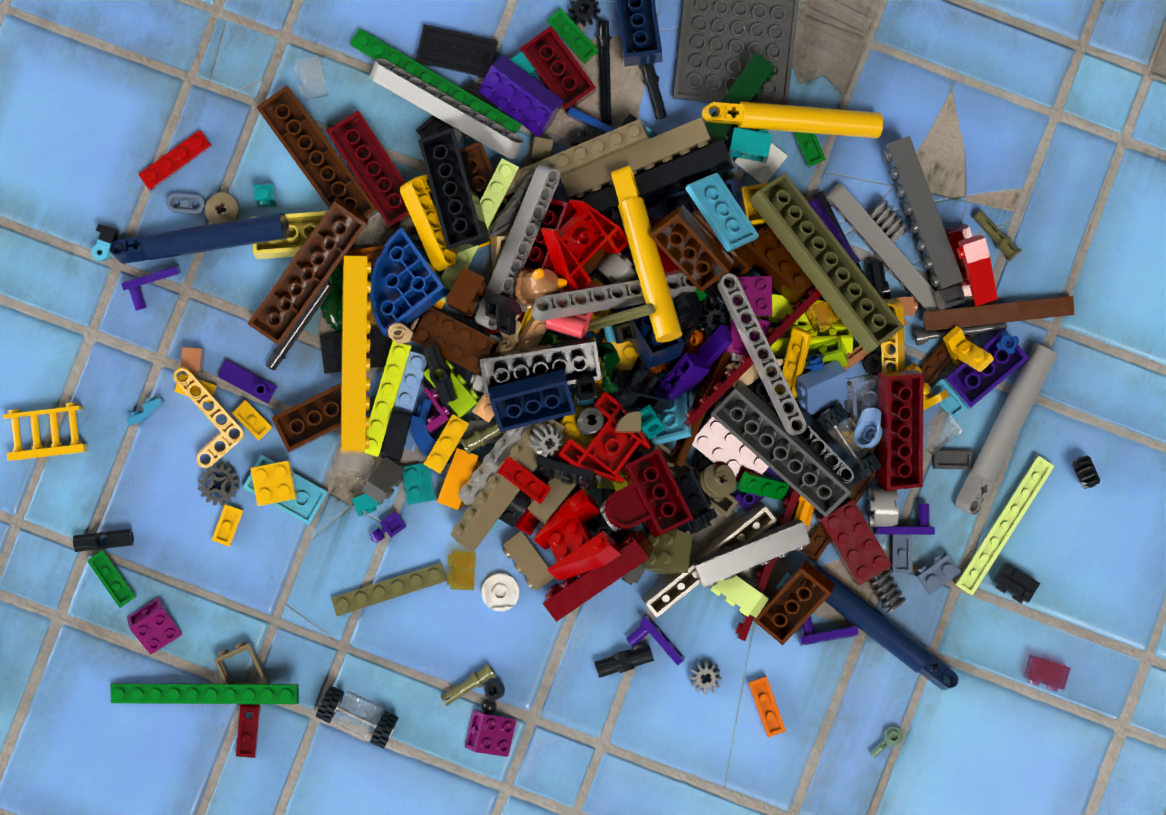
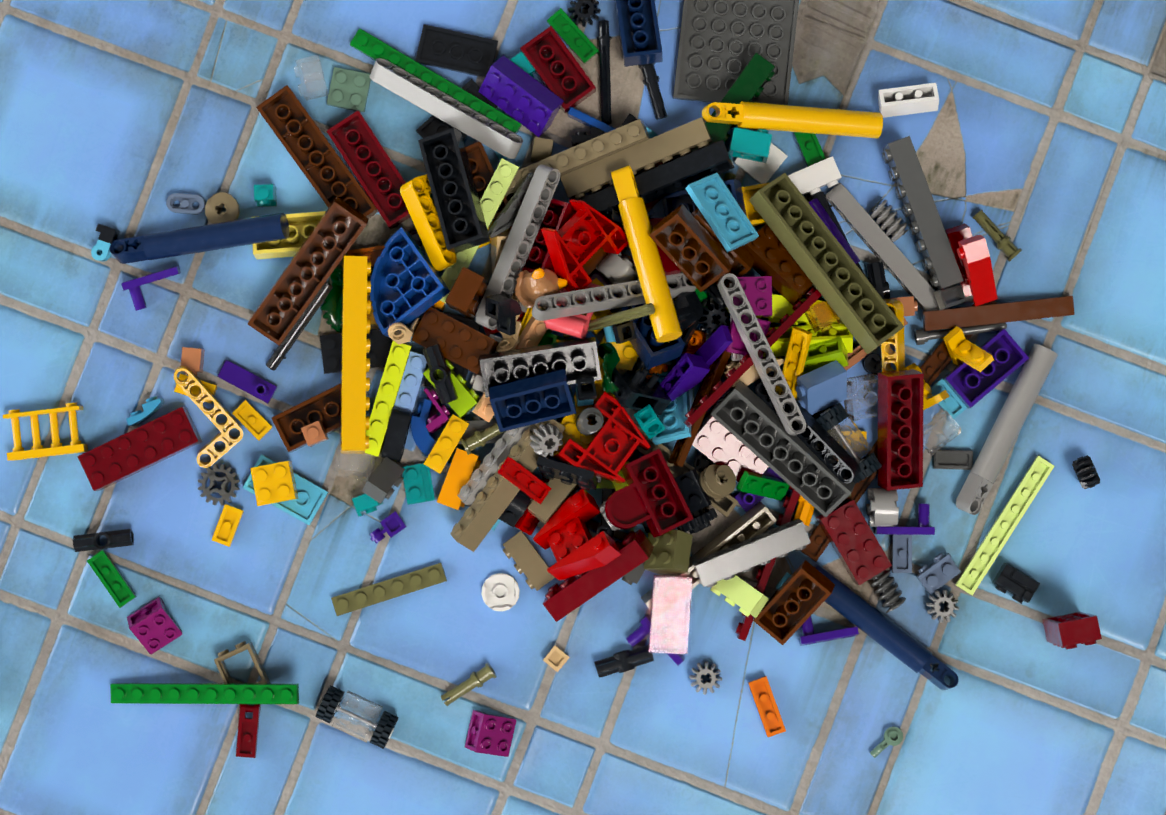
(139, 449): none -> dark red brick
(175, 160): red plate -> none
(314, 433): none -> nougat brick
(349, 89): none -> sand green plate
(462, 570): clear yellow piece -> none
(489, 704): black plate -> none
(556, 658): none -> tan plate
(629, 423): dark tan brick -> none
(670, 614): none -> clear pink tile
(814, 362): blue plate -> none
(816, 176): none -> white brick
(868, 429): light blue cap -> none
(908, 100): none -> white brick
(936, 608): none -> light grey gear
(1006, 337): blue plate -> none
(1046, 672): clear pink brick -> none
(1072, 629): none -> dark red brick

